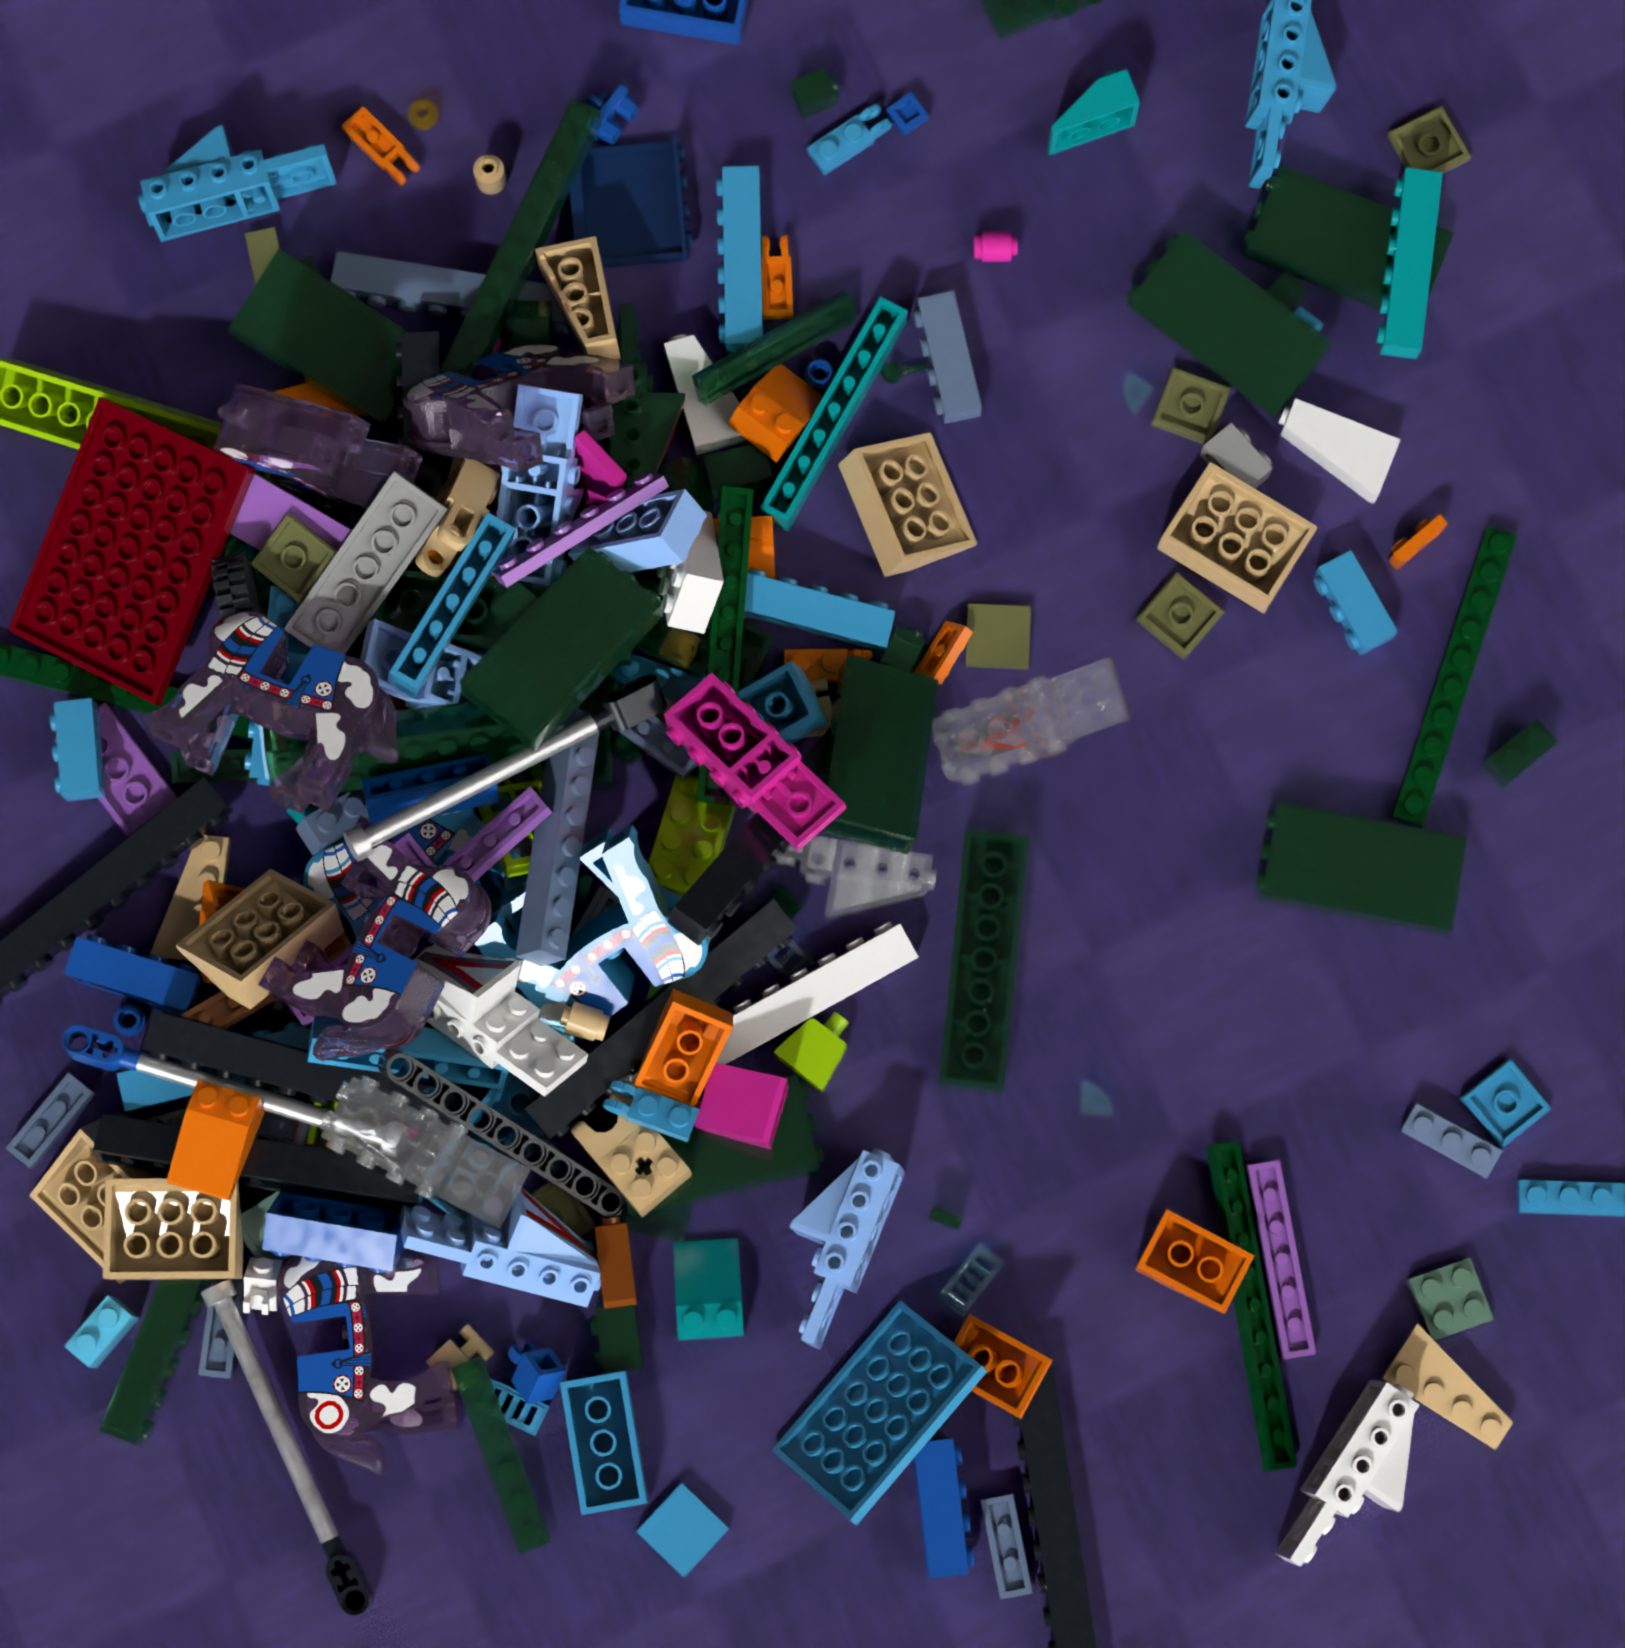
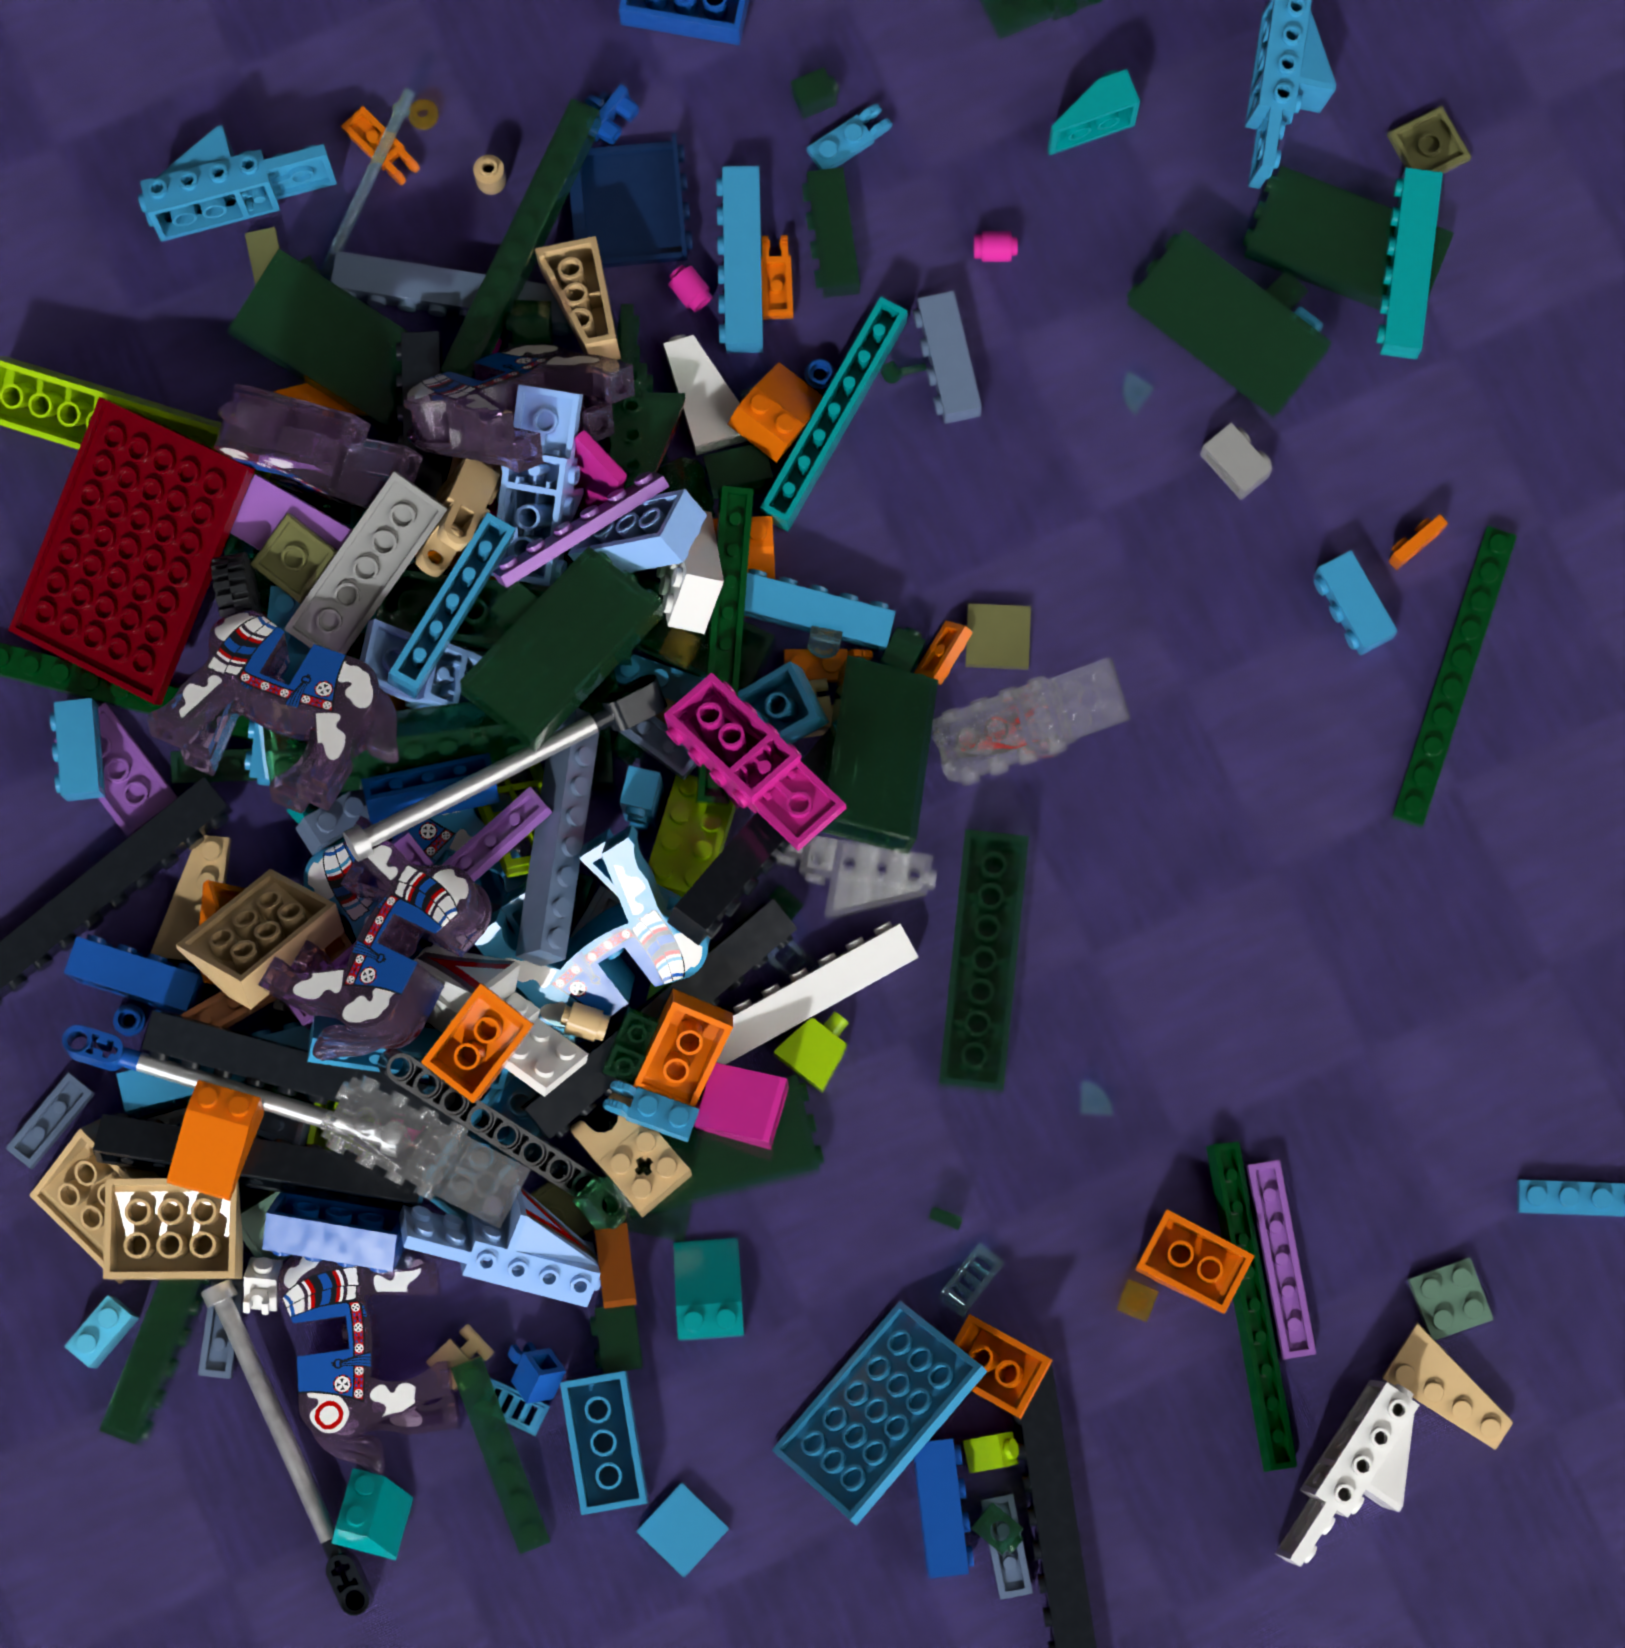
(372, 1515): none -> teal slope
(401, 111): none -> clear light blue bar
(477, 1043): none -> orange slope
(590, 1203): none -> clear green brick
(630, 1045): none -> clear green slope
(642, 797): none -> dark azure brick
(690, 288): none -> dark pink brick
(774, 348): clear green plate -> none
(824, 642): none -> clear light blue tile
(831, 1222): light blue wedge -> none
(832, 233): none -> clear green brick
(906, 503): tan slope -> none
(907, 114): blue plate -> none
(983, 1525): none -> clear green brick
(991, 1452): none -> lime brick
(1137, 1300): none -> clear yellow plate
(1180, 616): olive tile -> none
(1190, 406): olive tile -> none
(1236, 537): tan slope -> none
(1341, 446): white slope -> none
(1361, 868): clear green brick -> none
(1451, 1140): sand blue plate -> none
(1505, 1103): dark azure tile -> none
(1520, 753): clear green brick -> none

